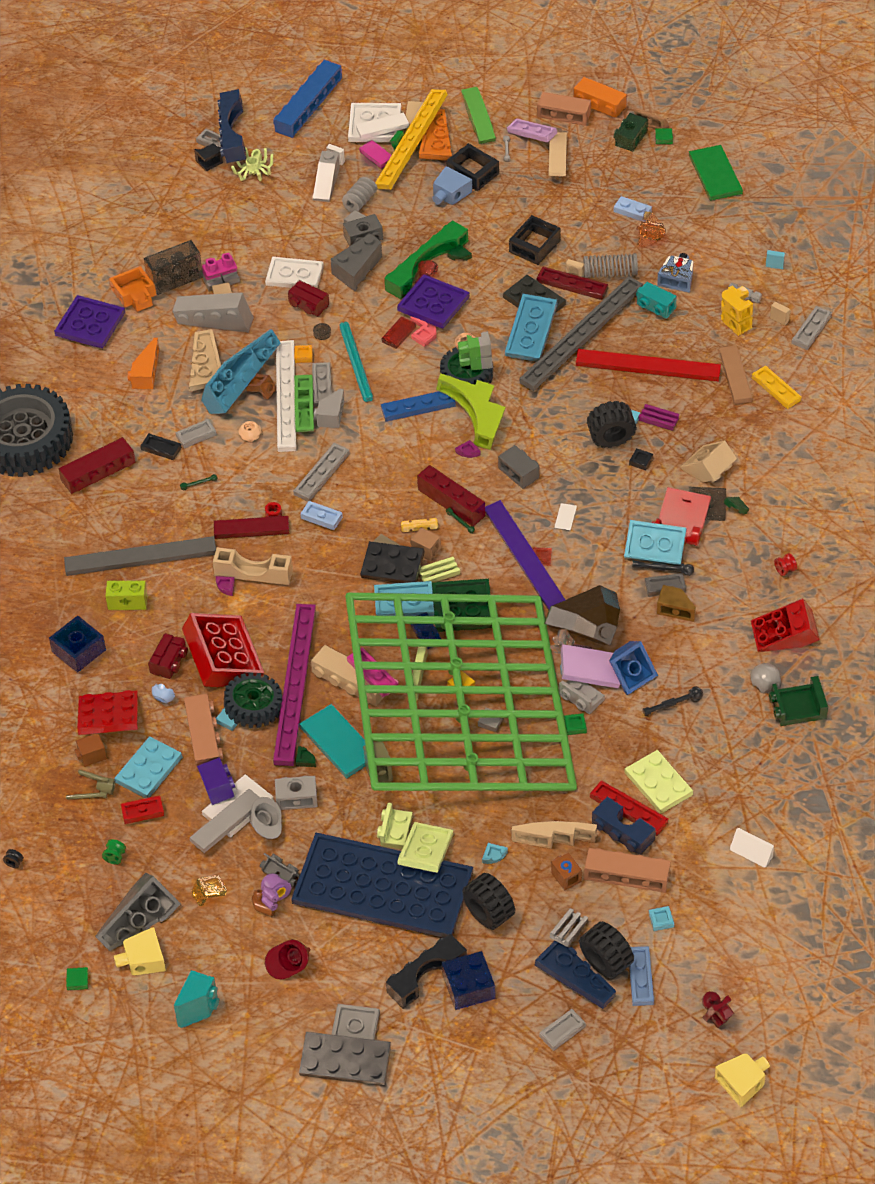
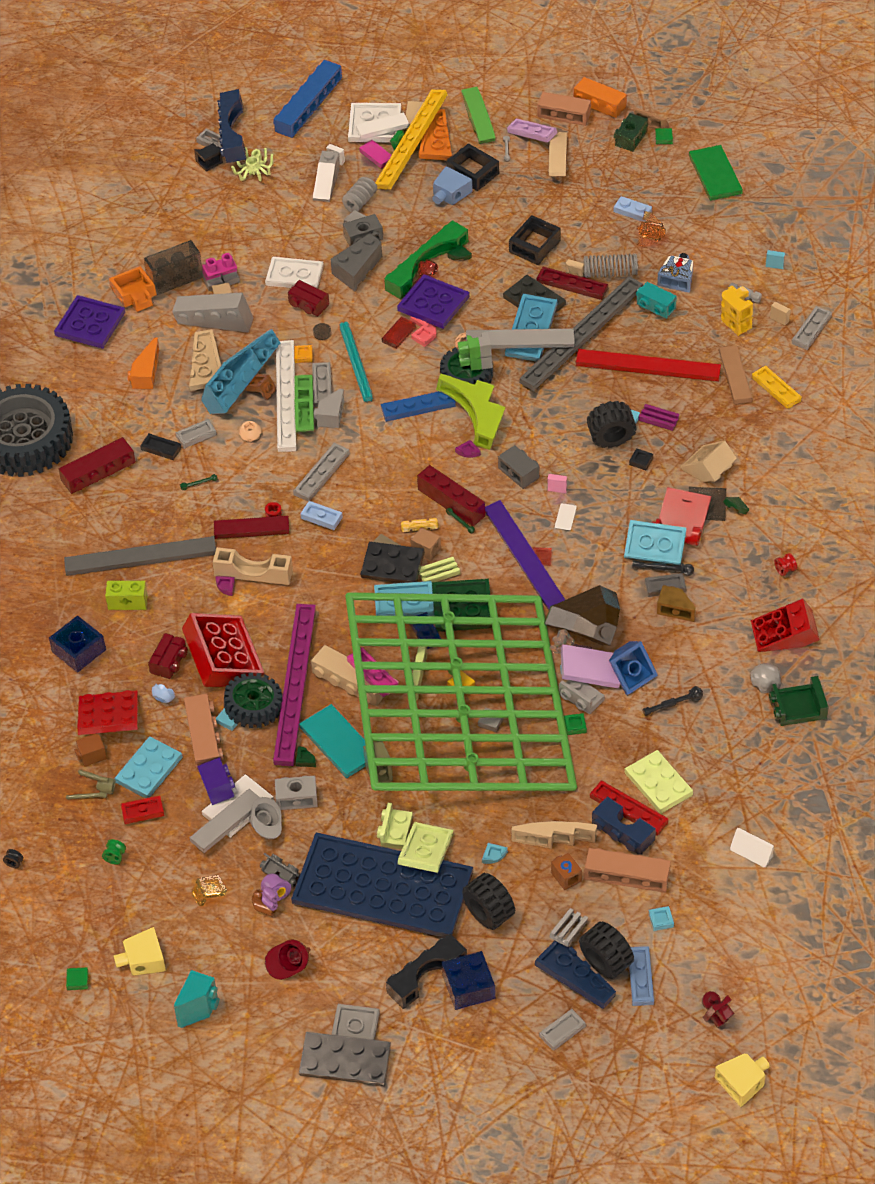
(140, 908): dark grey wedge -> none
(527, 338): none -> light grey tile
(557, 483): none -> bright pink tile

